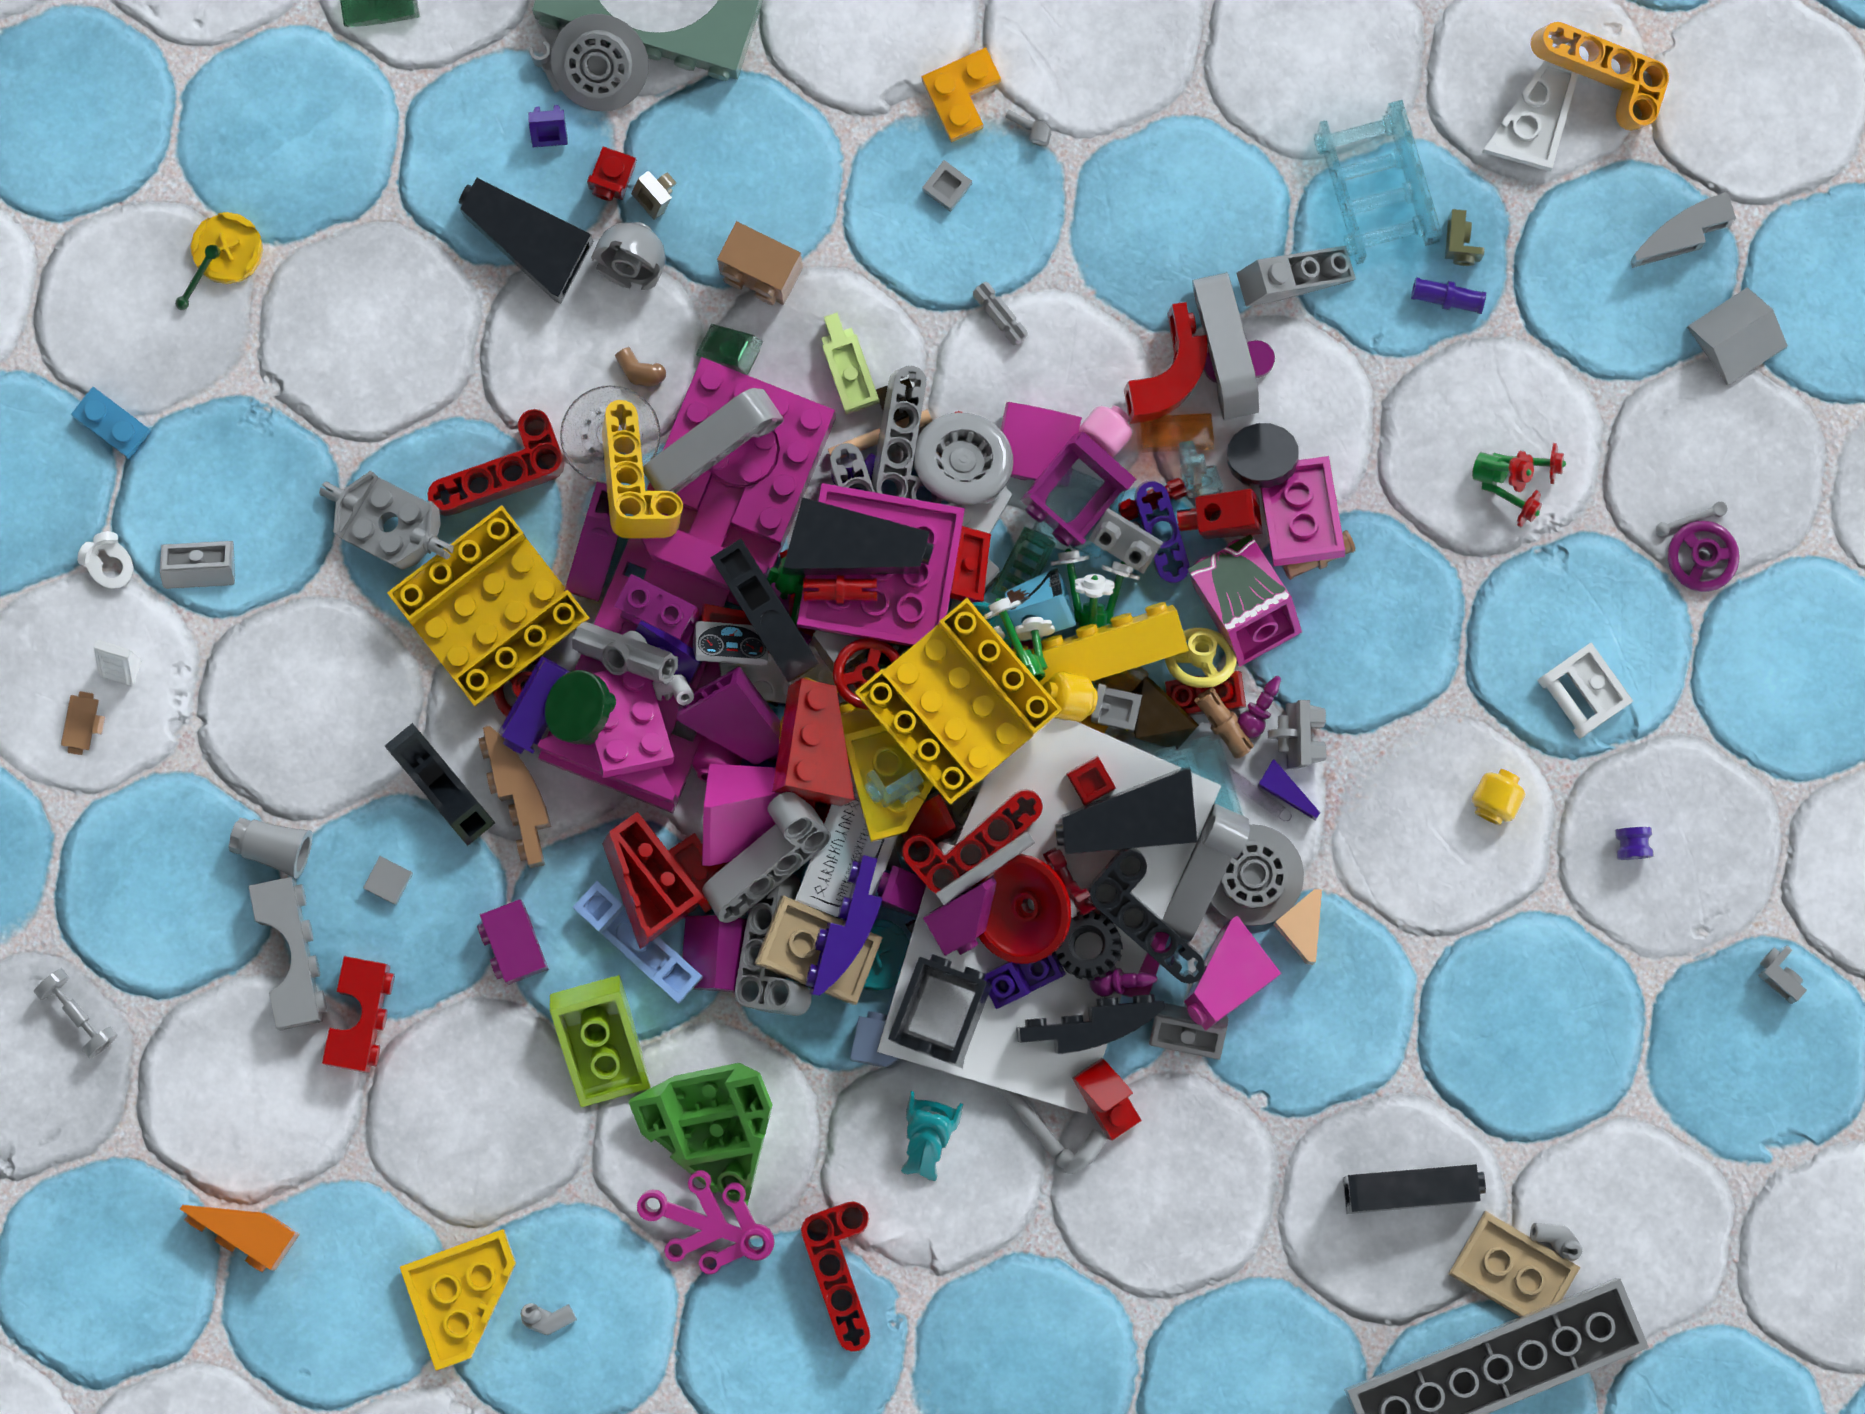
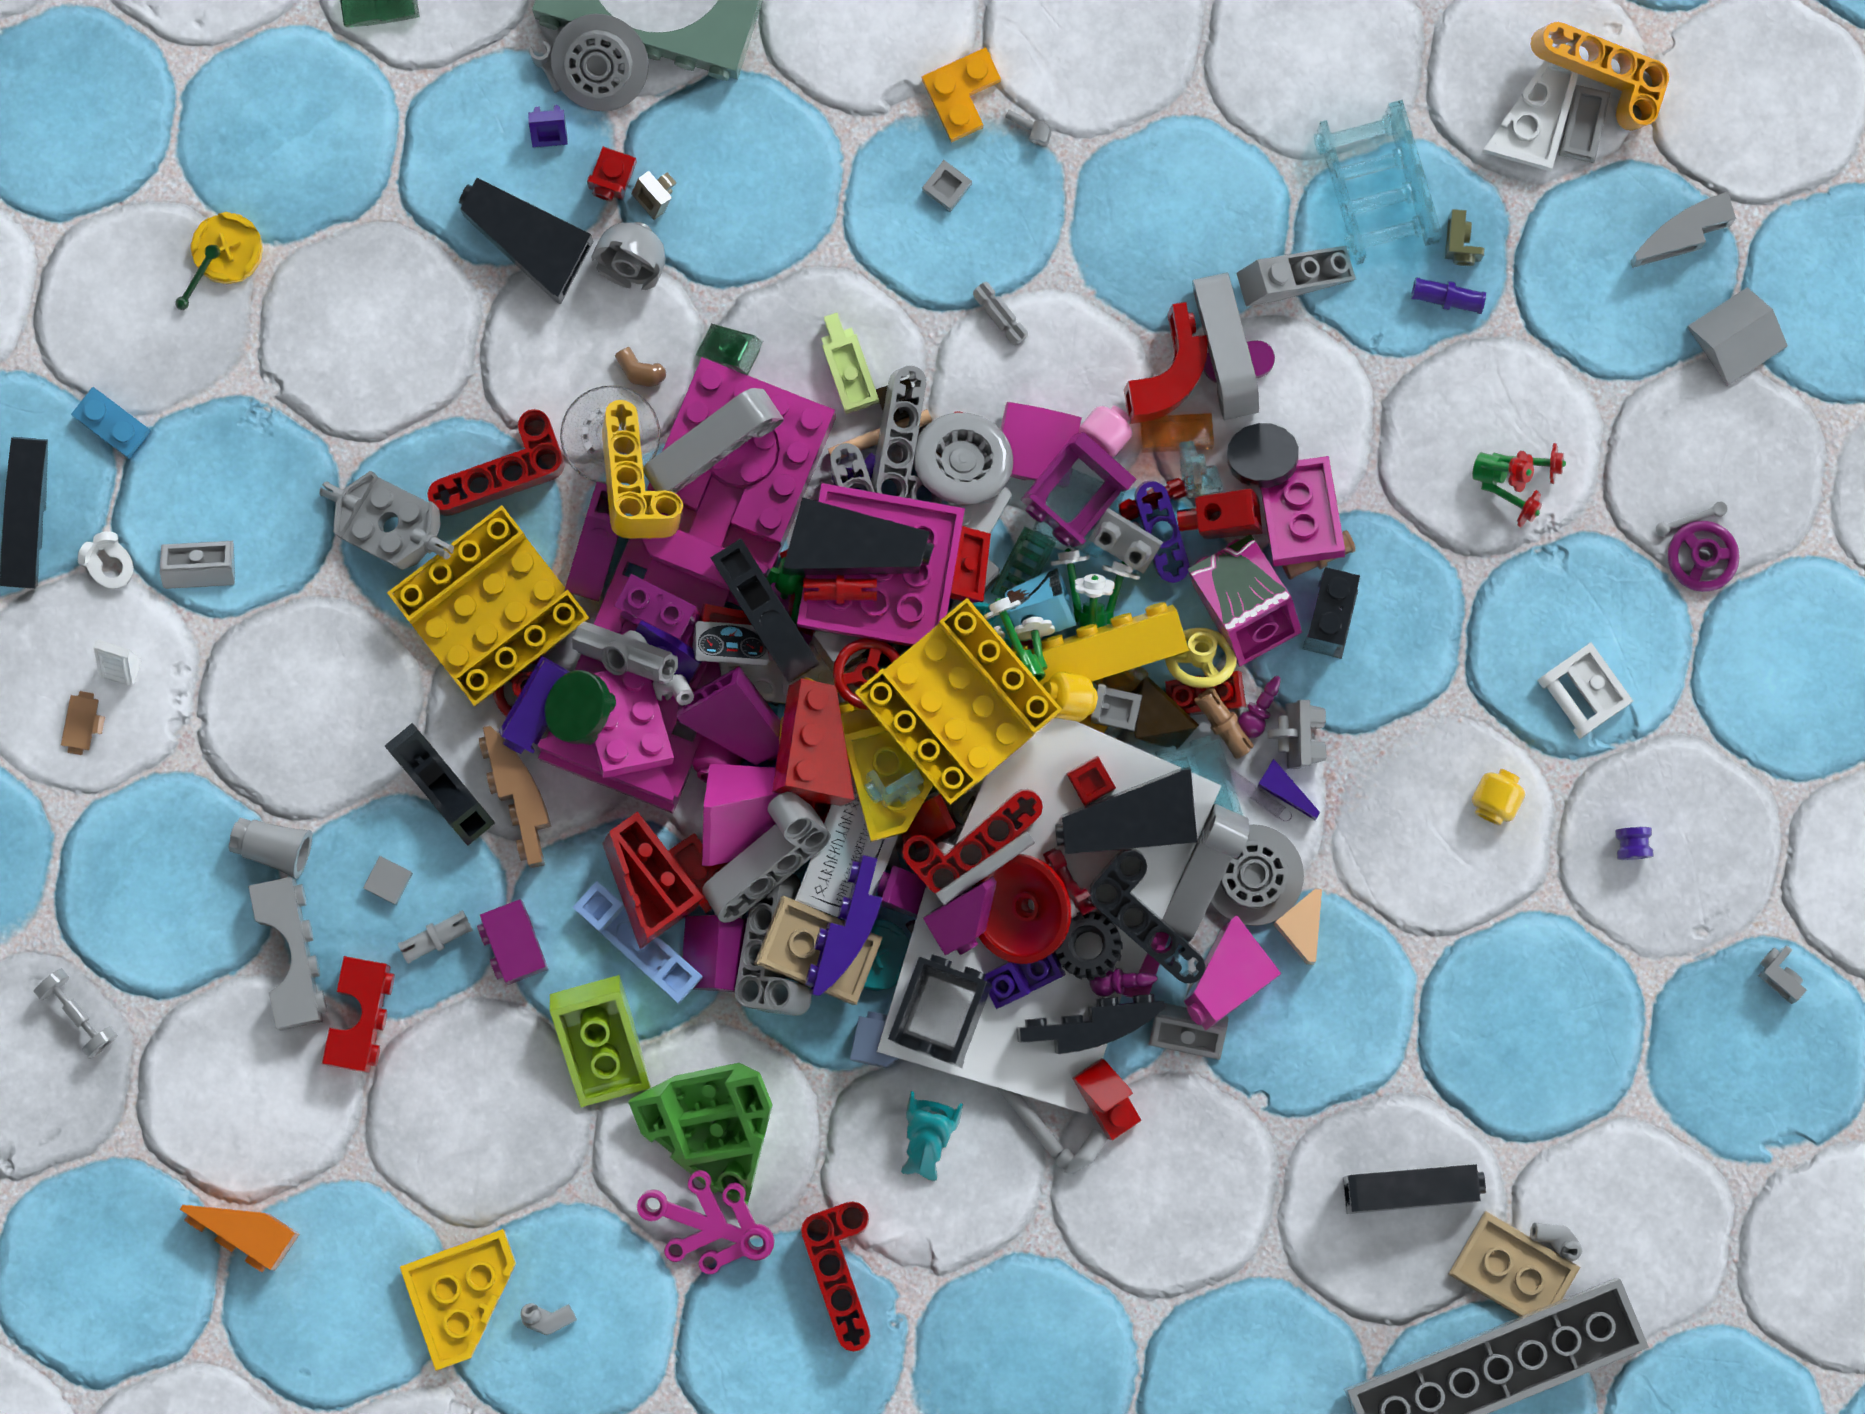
(24, 512): none -> black slope
(435, 937): none -> light grey pin
(759, 264): medium nougat brick -> none
(1332, 612): none -> black window
(1584, 124): none -> light grey tile

